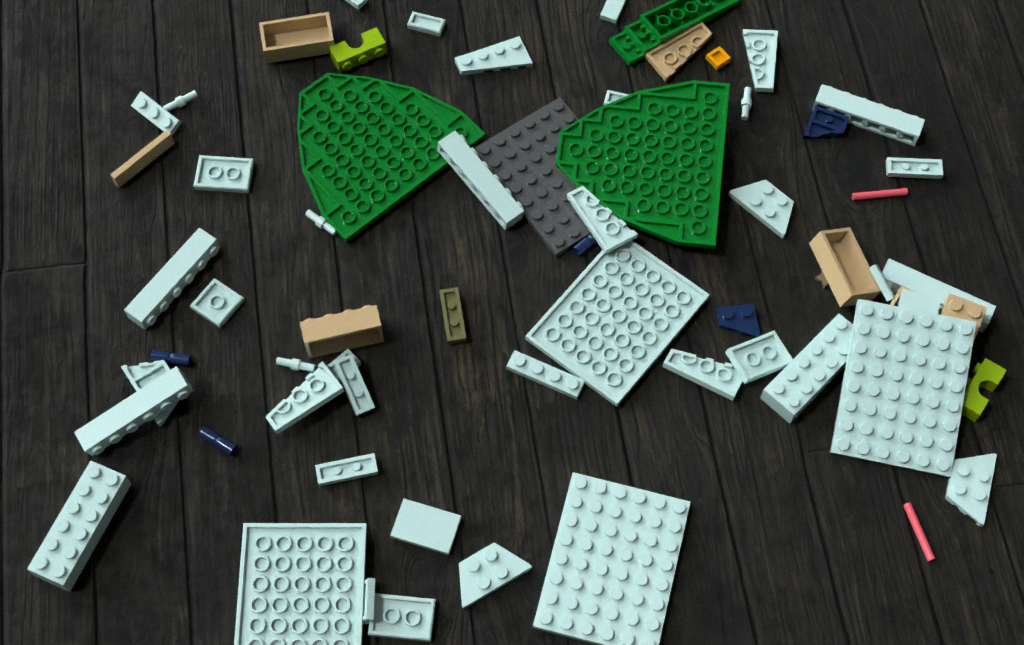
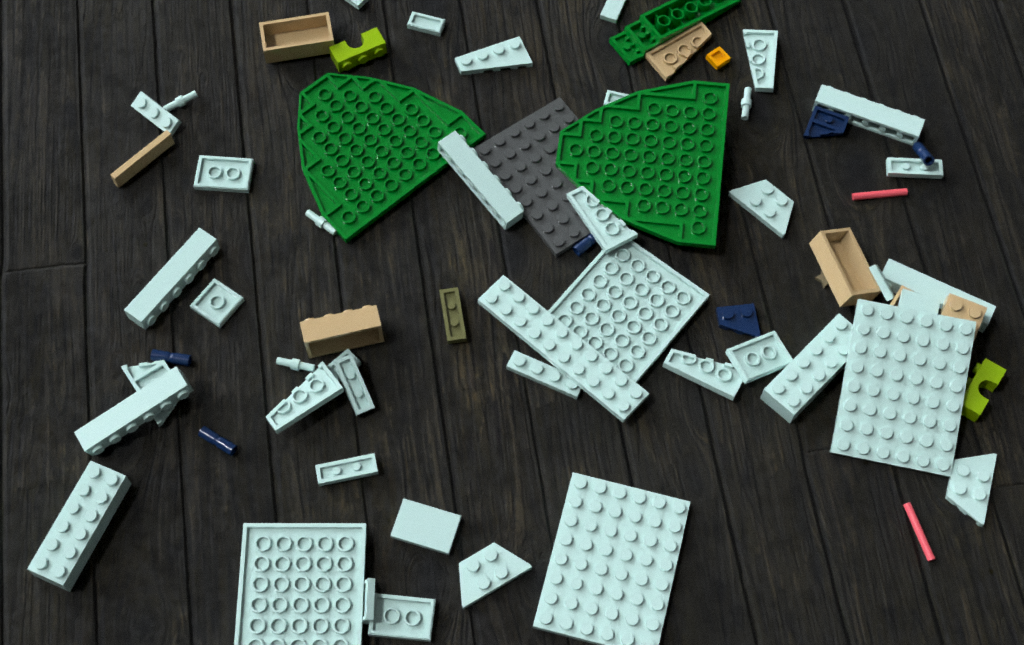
(563, 348): none -> light aqua plate
(923, 153): none -> dark blue piece

